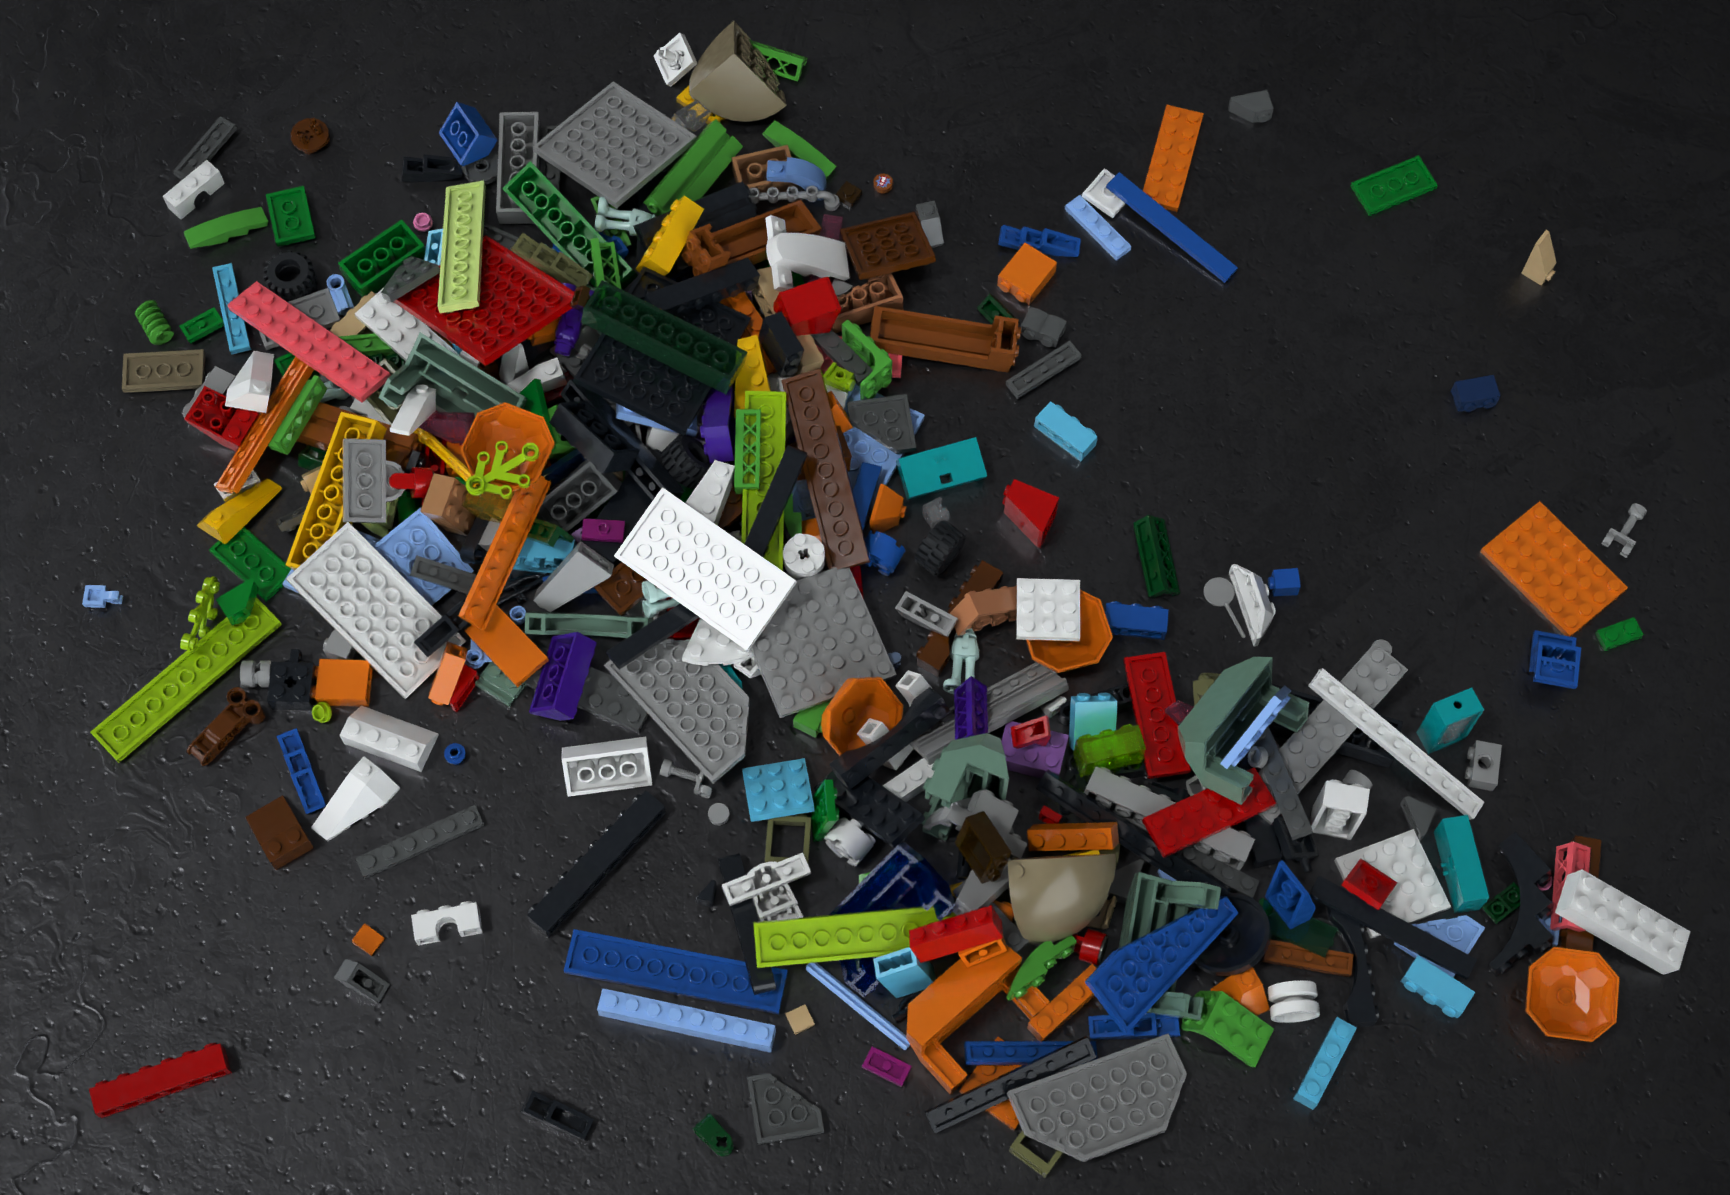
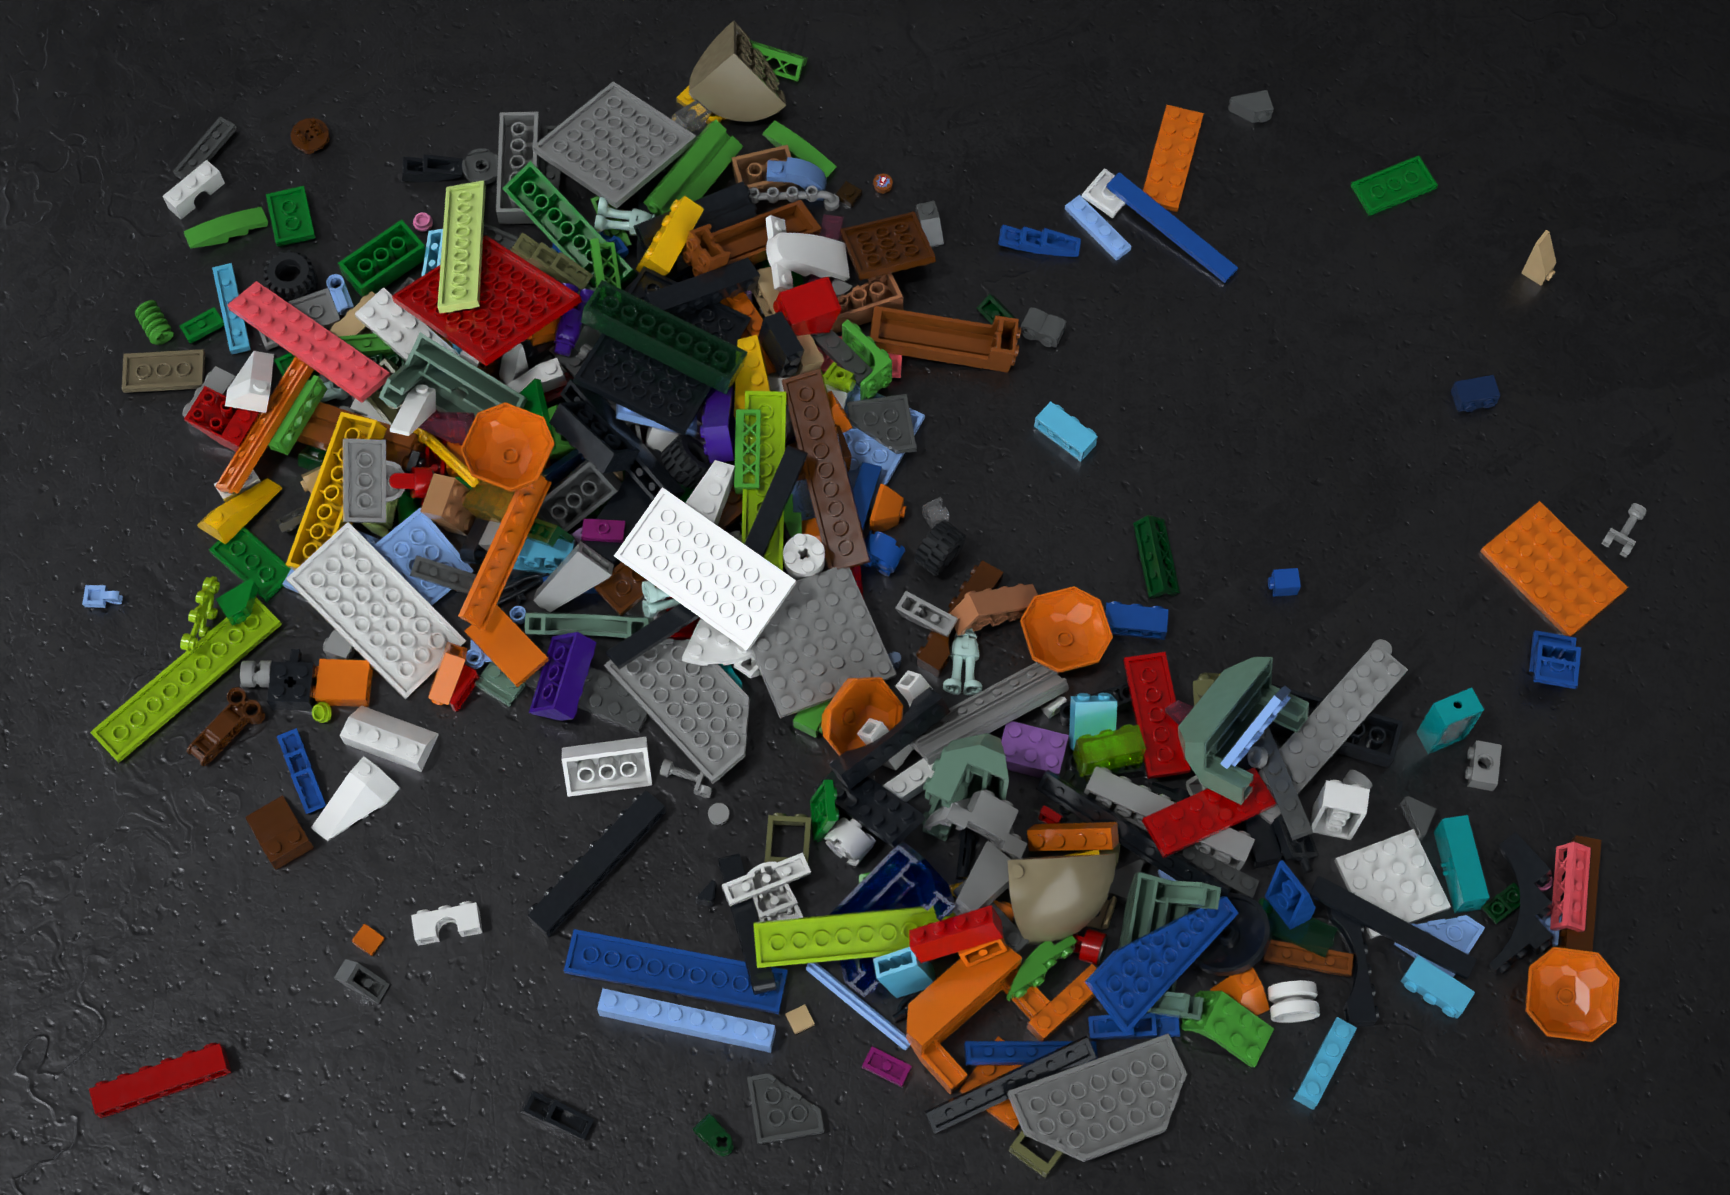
(409, 276): dark grey plate -> none
(419, 841): dark grey plate -> none
(441, 631): black slope -> none
(454, 759): blue plate -> none
(467, 134): blue slope -> none
(500, 471): lime plant -> none
(580, 297): dark brown plate -> none
(670, 59): white plate -> none
(778, 790): medium azure plate -> none
(941, 468): teal brick -> none
(970, 709): dark purple fence -> none
(976, 835): dark brown window -> none
(1026, 274): orange brick -> none
(1030, 510): red slope -> none
(1031, 732): red slope -> none
(1043, 369): dark grey plate -> none
(1048, 609): white plate -> none
(1220, 593): light grey piece -> none
(1253, 601): white wedge -> none
(1369, 884): red plate -> none
(1396, 743): white plate -> none
(1619, 634): green plate -> none
(1622, 922): white brick -> none

